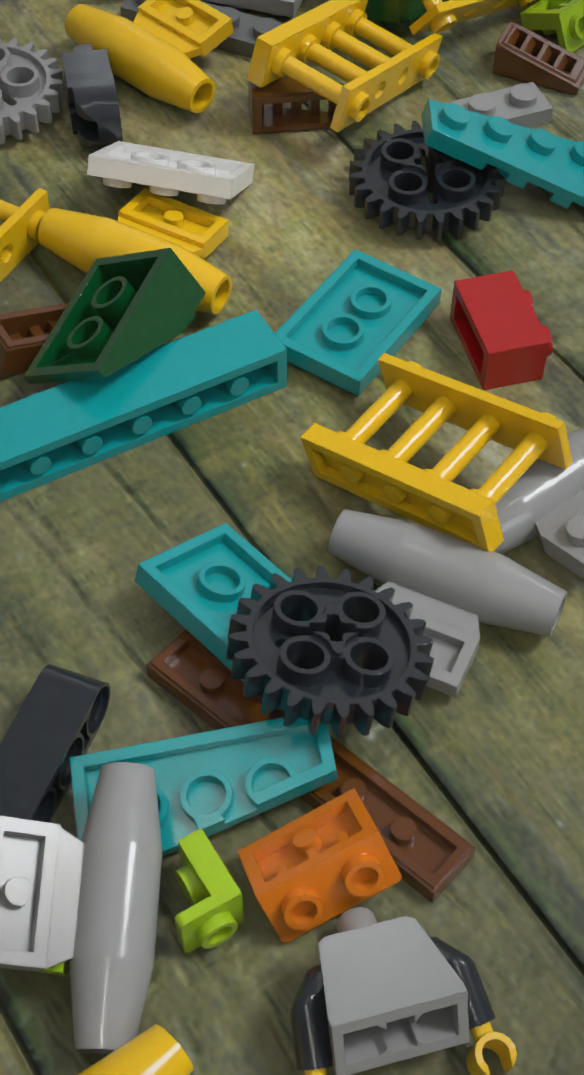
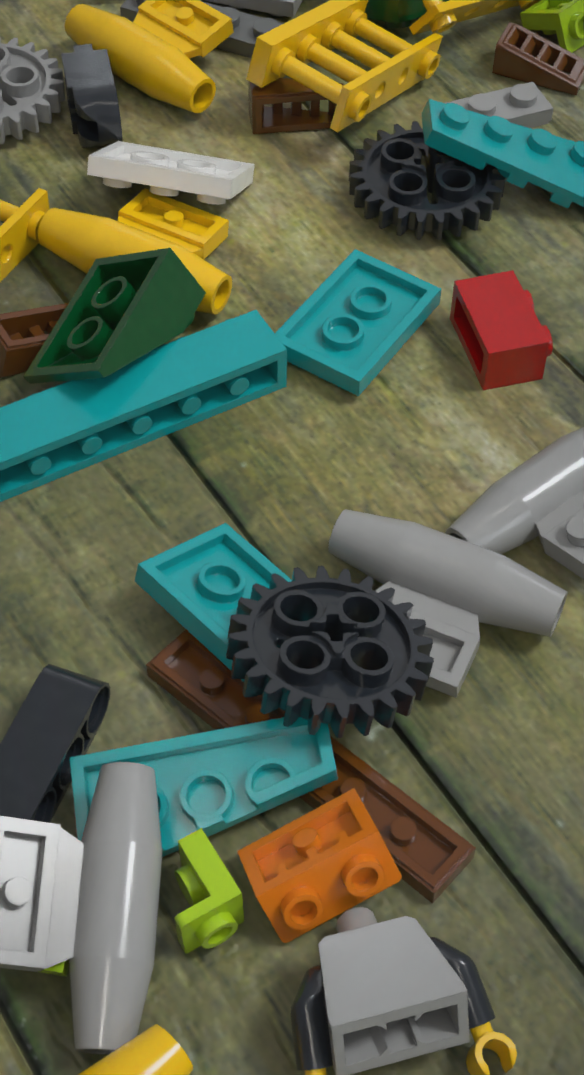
(430, 494): yellow fence -> none

